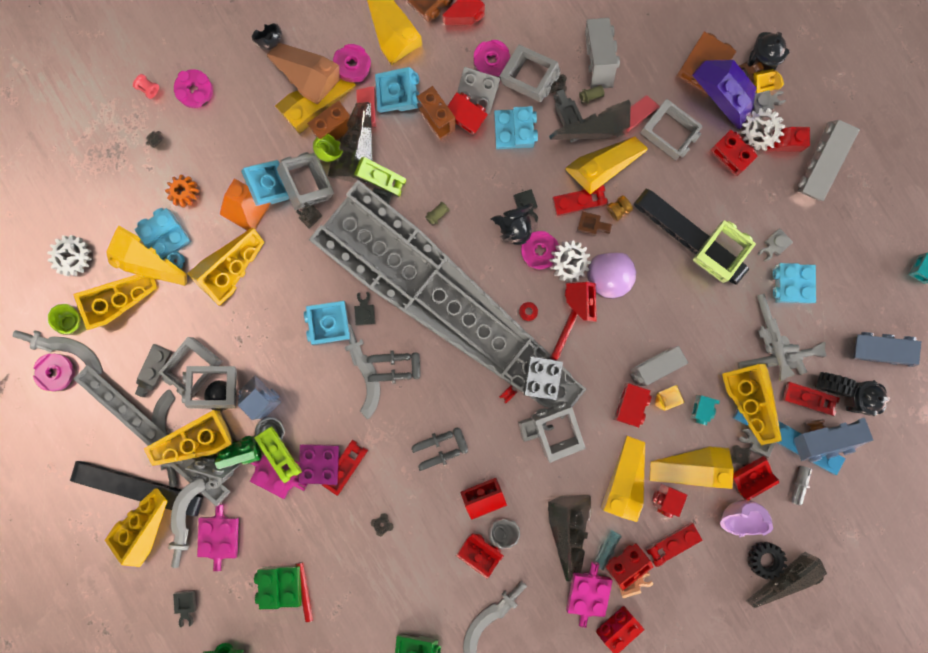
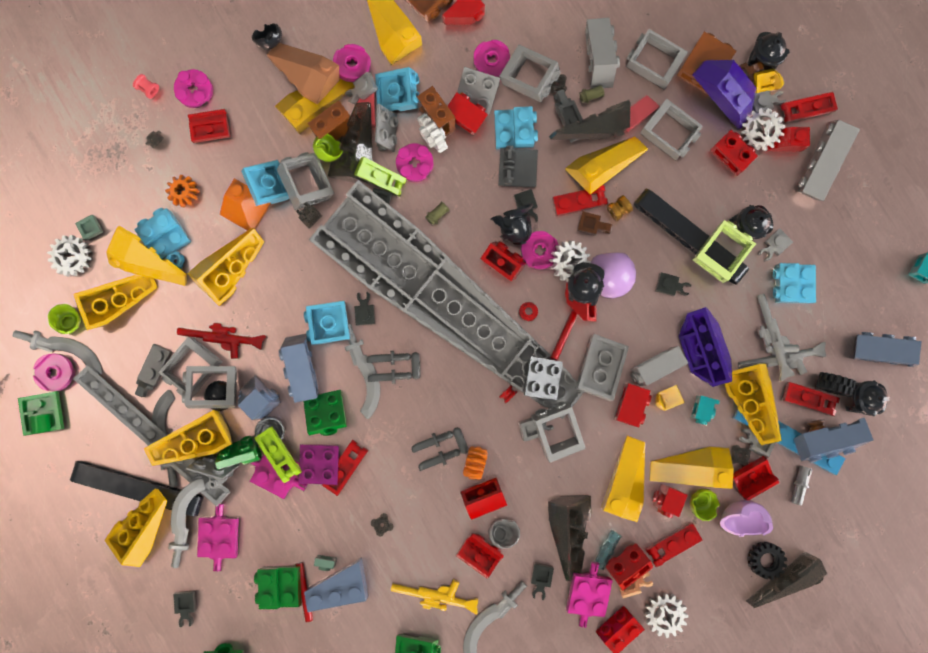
(40, 413): none -> green plate
(89, 227): none -> sand green plate
(208, 125): none -> red plate
(220, 335): none -> red piece
(299, 368): none -> sand blue wedge
(325, 413): none -> green plate
(325, 563): none -> sand green plate
(338, 589): none -> sand blue wedge
(363, 88): none -> light grey plate
(386, 129): none -> light grey hinge
(422, 154): none -> dark pink plate
(431, 133): none -> white gear
(433, 597): none -> yellow piece
(475, 463): none -> orange gear
(503, 260): none -> red brick
(518, 167): none -> dark grey hinge
(541, 578): none -> pearl dark grey plate
(589, 291): none -> black helmet
(602, 367): none -> light grey plate
(663, 45): none -> light grey window
(669, 285): none -> pearl dark grey plate
(673, 613): none -> white gear
(704, 504): none -> lime hair
(706, 348): none -> dark purple wedge
(749, 221): none -> black helmet
(809, 107): none -> red plate

